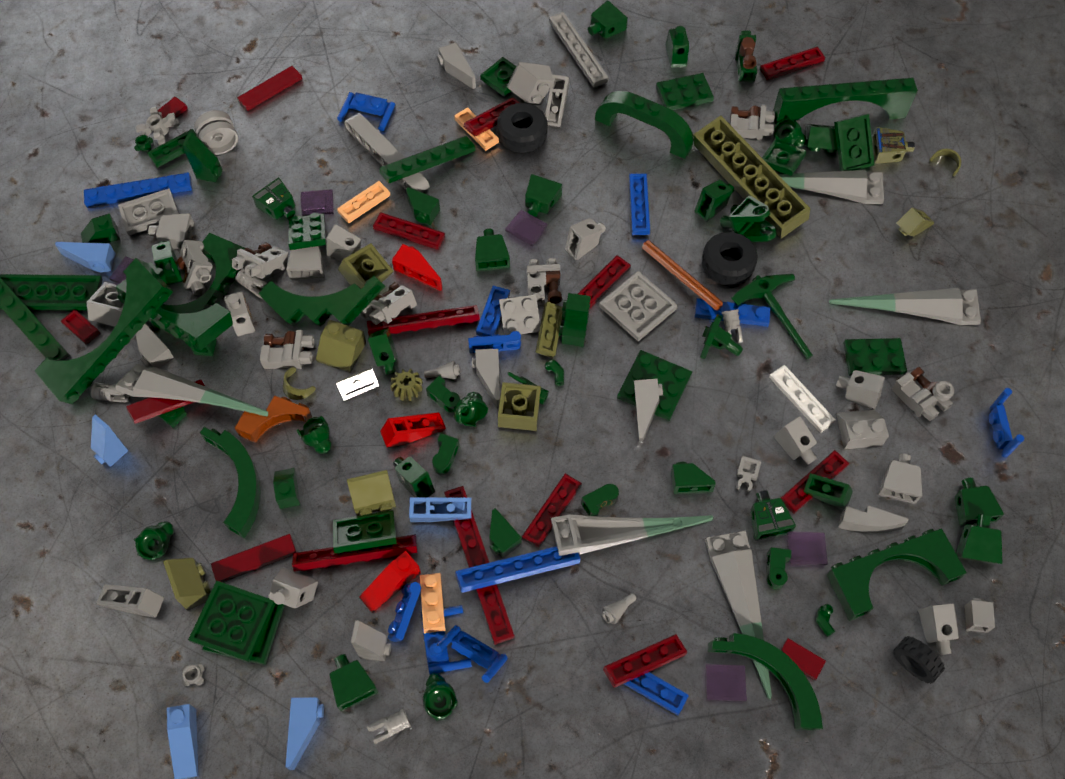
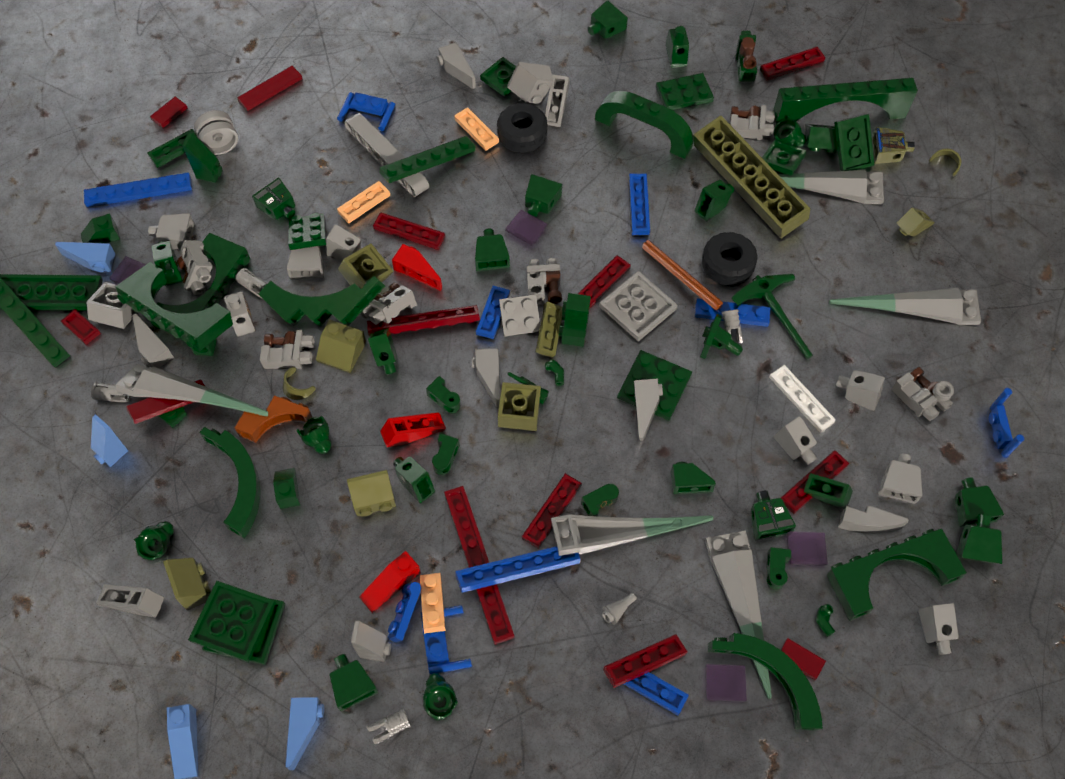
(143, 143): dark green plate -> none
(143, 298): dark green arch -> none
(147, 210): light grey plate -> none
(157, 125): light grey pin -> none
(188, 670): light grey plate -> none
(253, 558): dark red tile -> none
(260, 261): light grey hips -> none
(292, 588): light grey torso -> none
(317, 202): clear purple piece -> none
(326, 557): dark red plate -> none
(357, 383): plate -> none
(364, 531): dark green plate -> none
(400, 380): olive gear -> none
(423, 206): dark green slope -> none
(439, 509): medium blue slope -> none
(447, 370): light grey cone -> none
(470, 409): dark green piece -> none
(474, 650): blue plate -> none
(488, 118): dark red tile -> none
(496, 341): blue plate -> none
(502, 535): dark green slope -> none
(578, 49): light grey plate -> none
(583, 237): light grey torso -> none
(747, 222): dark green piece -> none
(748, 471): light grey plate -> none
(862, 429): light grey slope -> none
(875, 356): dark green plate -> none
(919, 659): black tyre -> none
(979, 615): light grey brick -> none

